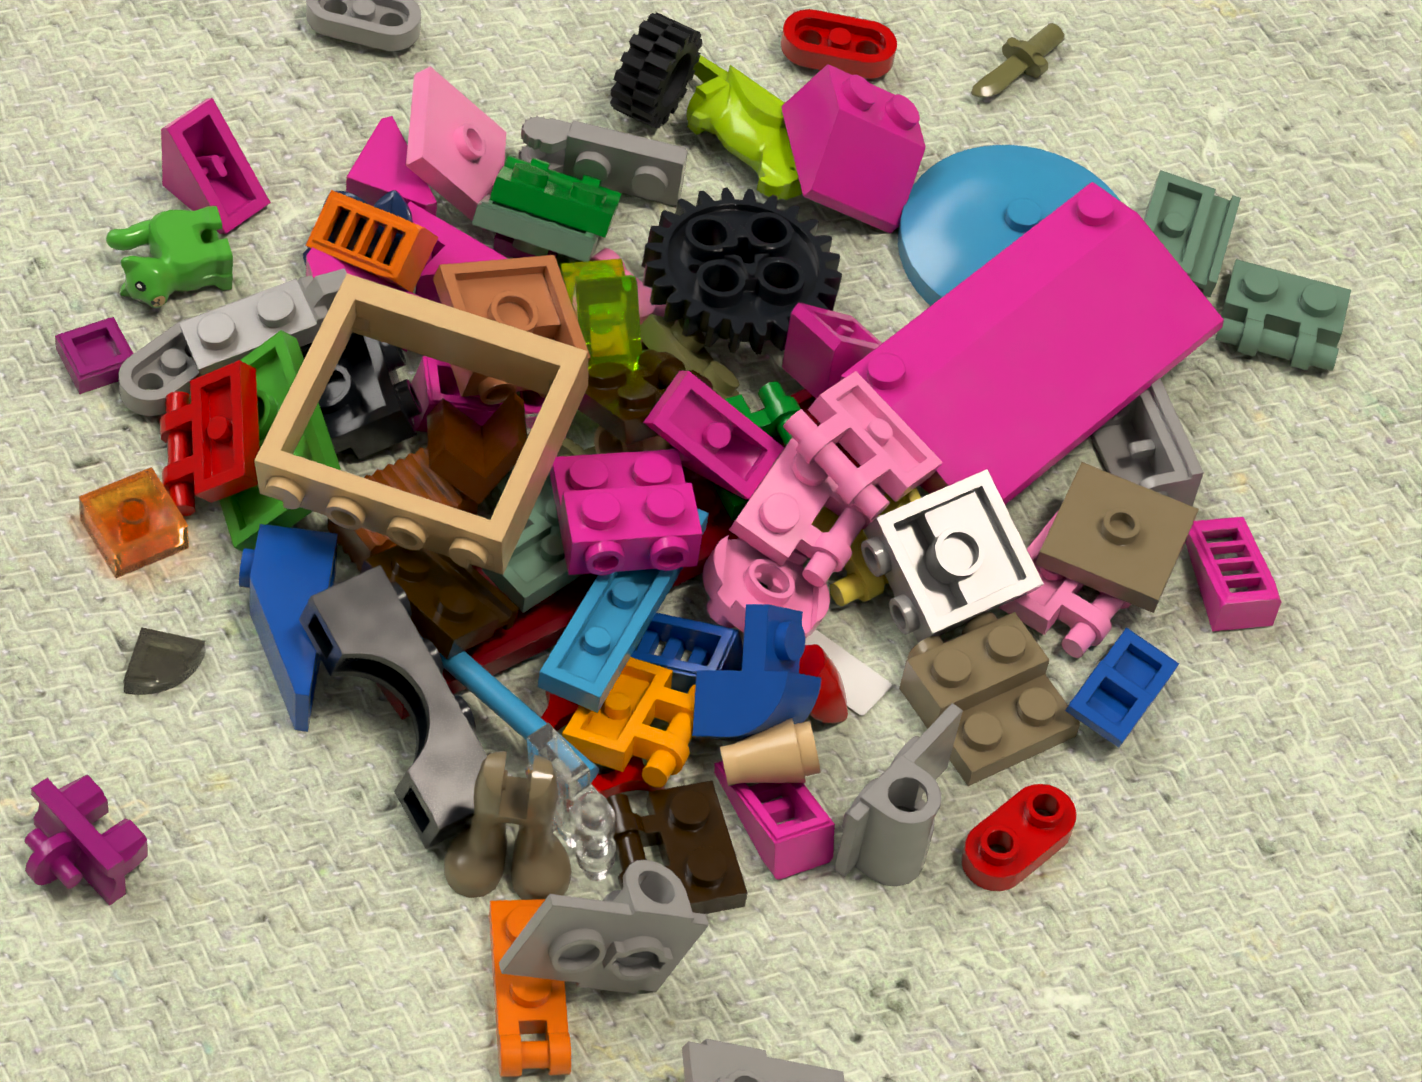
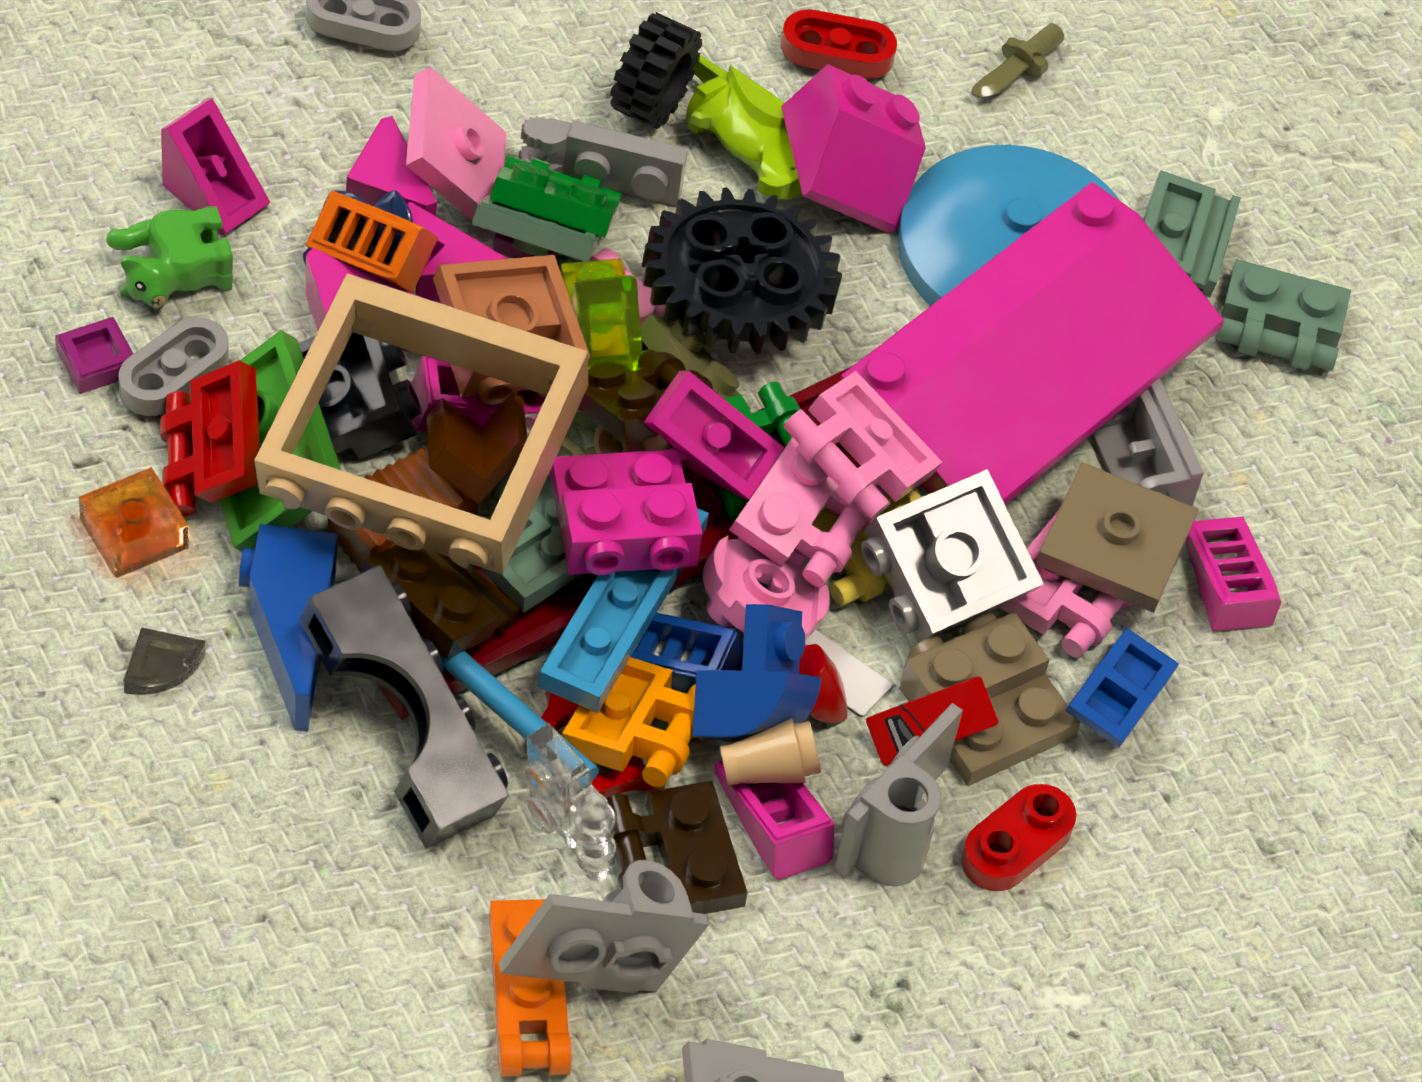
(71, 847): magenta hips -> none
(243, 325): light grey hinge -> none
(479, 852): dark tan piece -> none
(823, 346): dark pink slope -> none
(899, 724): none -> red sticker

